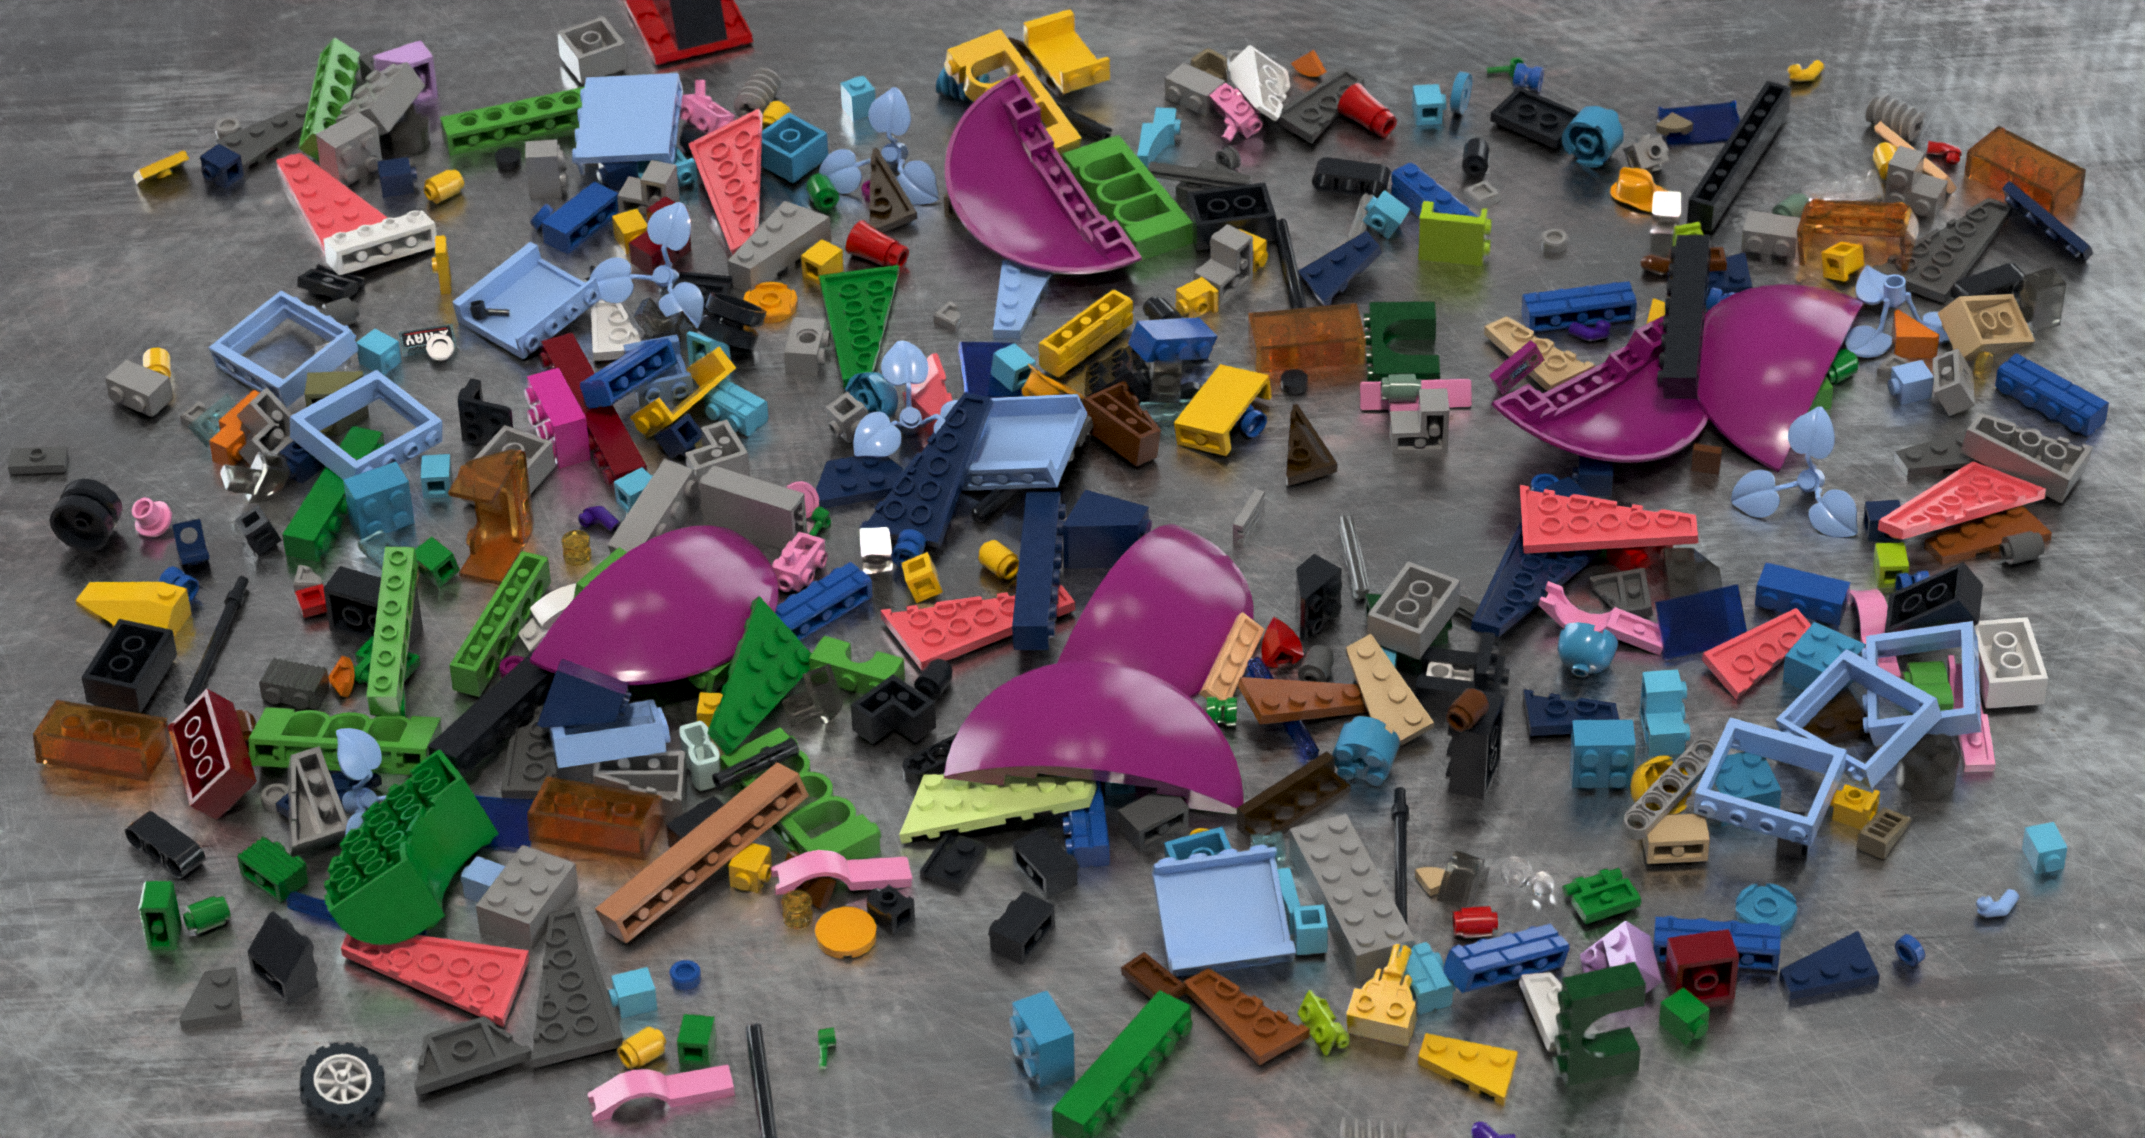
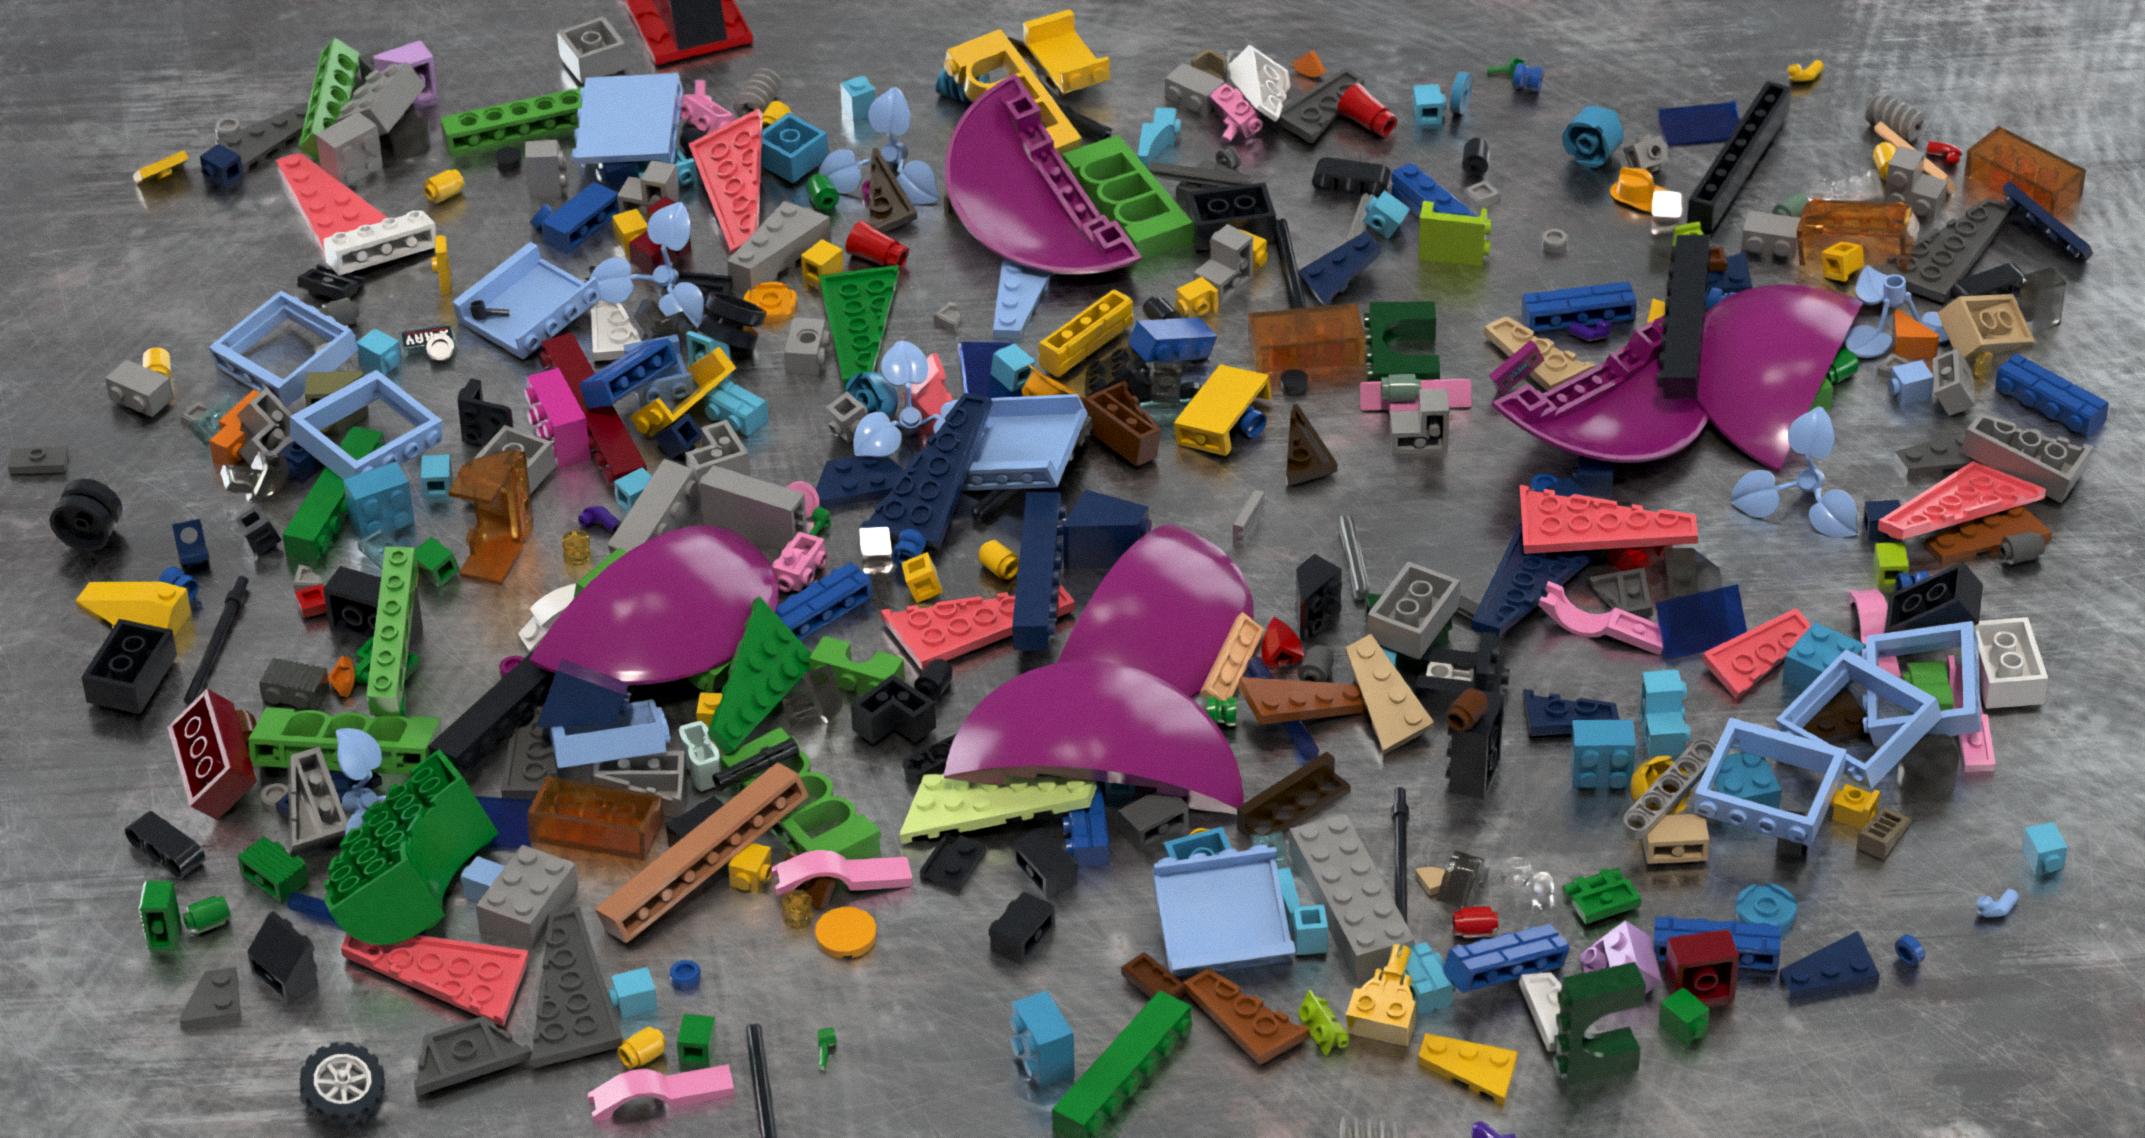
(101, 740): clear orange brick -> none
(151, 517): bright pink piece -> none
(396, 177): dark blue brick -> none
(500, 624): bright green brick -> none
(886, 905): black brick -> none
(1365, 750): dark azure brick -> none
(1534, 116): black plate -> none
(1586, 650): dark azure cylinder -> none
(1655, 264): reddish brown arm -> none
(1674, 123): dark tan tile -> none
(1706, 459): reddish brown tile -> none
(1812, 594): blue brick -> none

